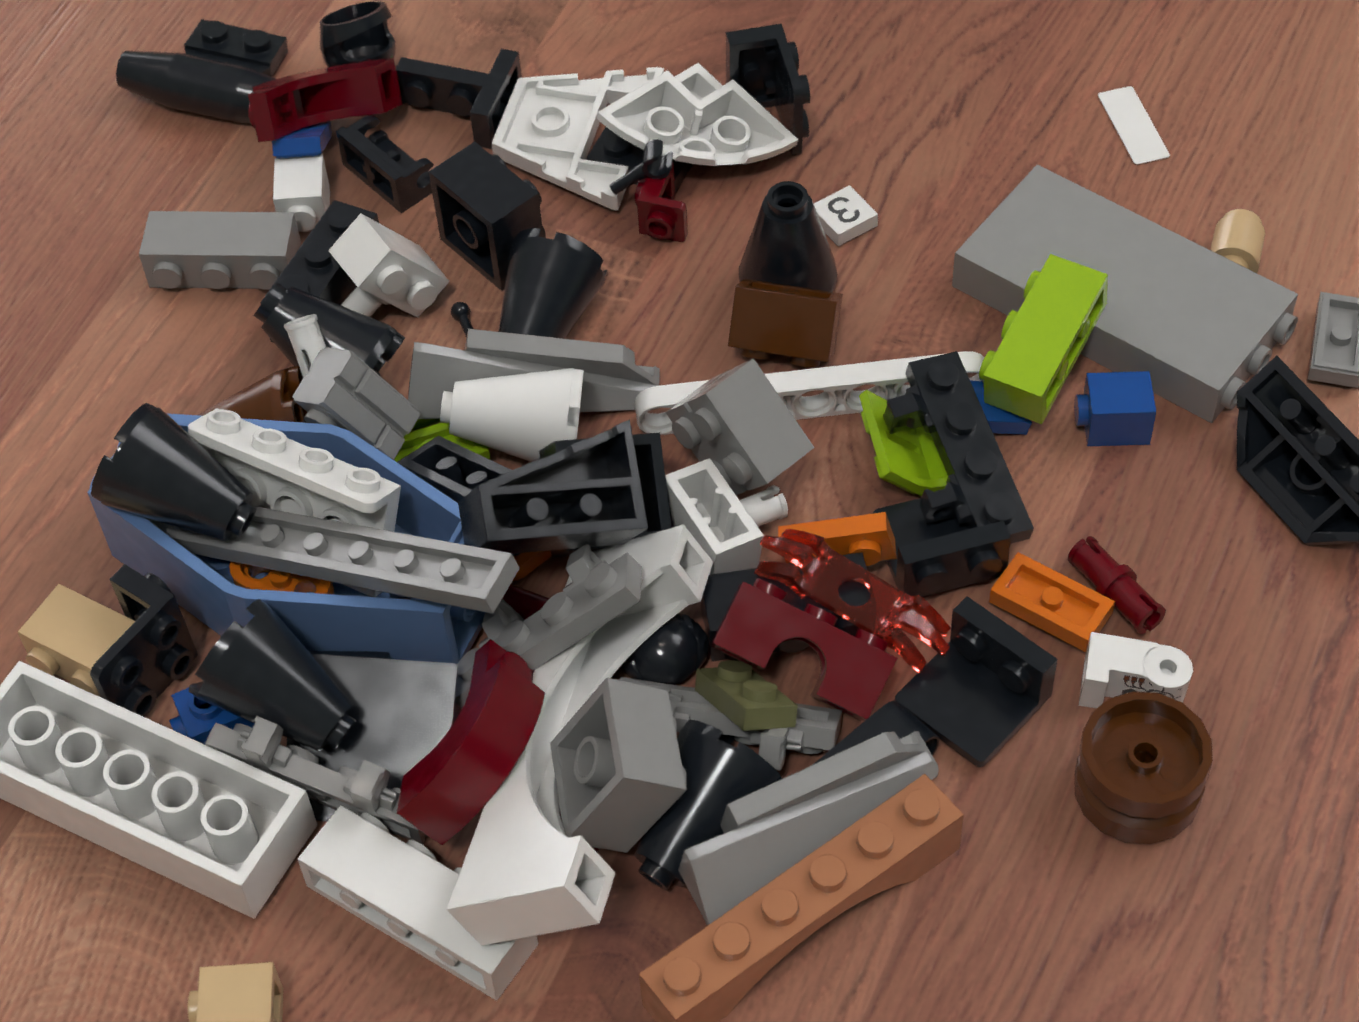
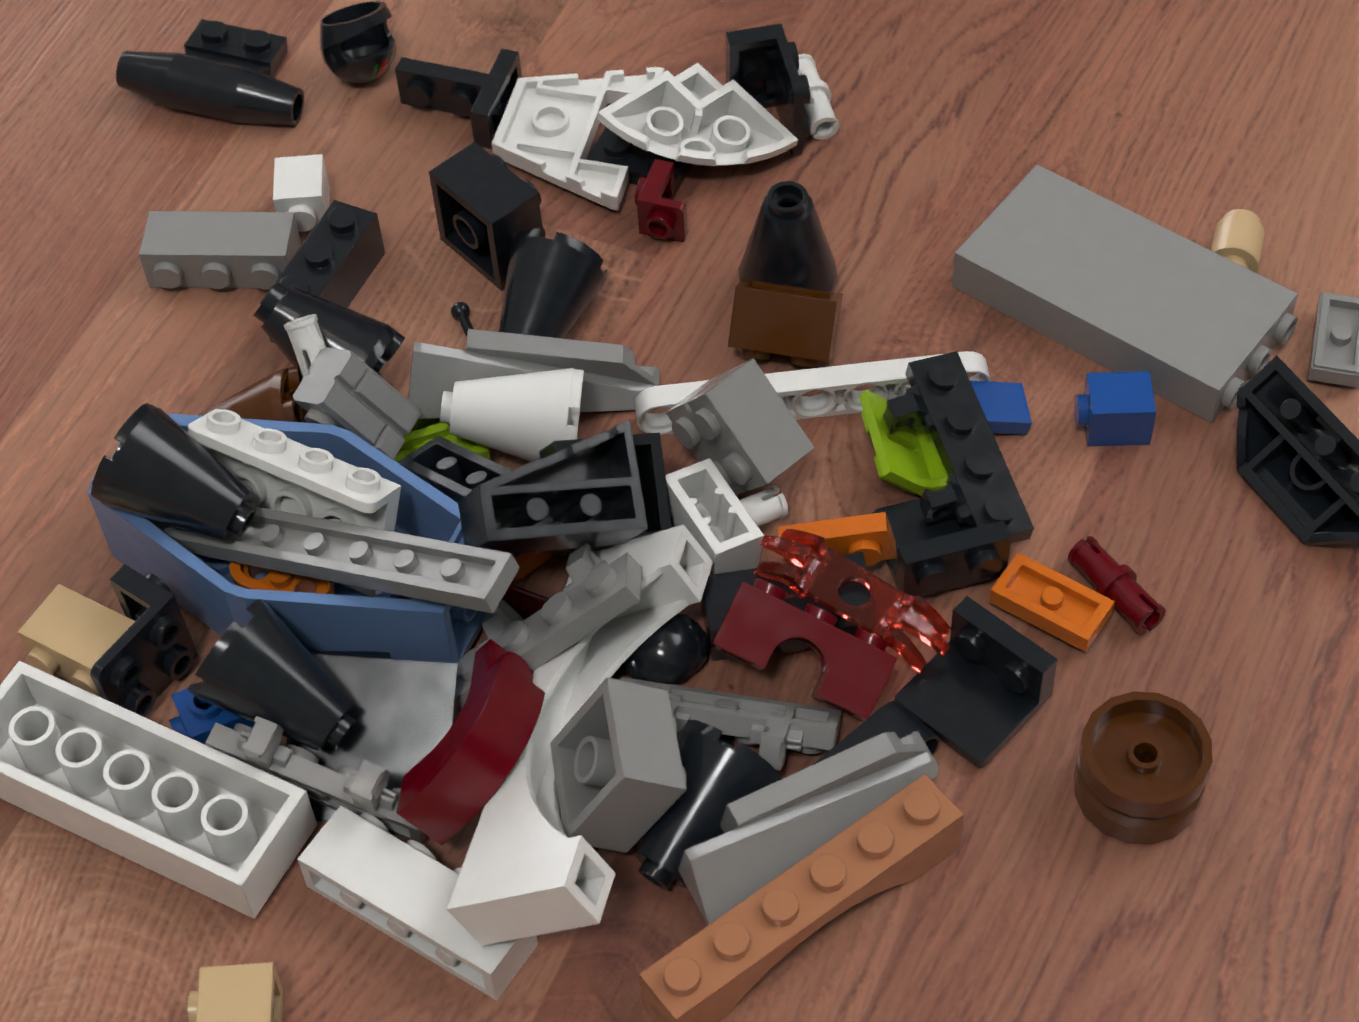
(304, 141): blue tile -> none
(323, 96): dark red arch -> none
(384, 164): black hinge -> none
(386, 269): white brick -> none
(652, 166): black hand -> none
(745, 696): olive plate -> none
(819, 110): none -> white pin
(845, 215): white tile -> none
(1044, 338): lime brick -> none
(1127, 665): white leg -> none
(1133, 125): white sticker -> none

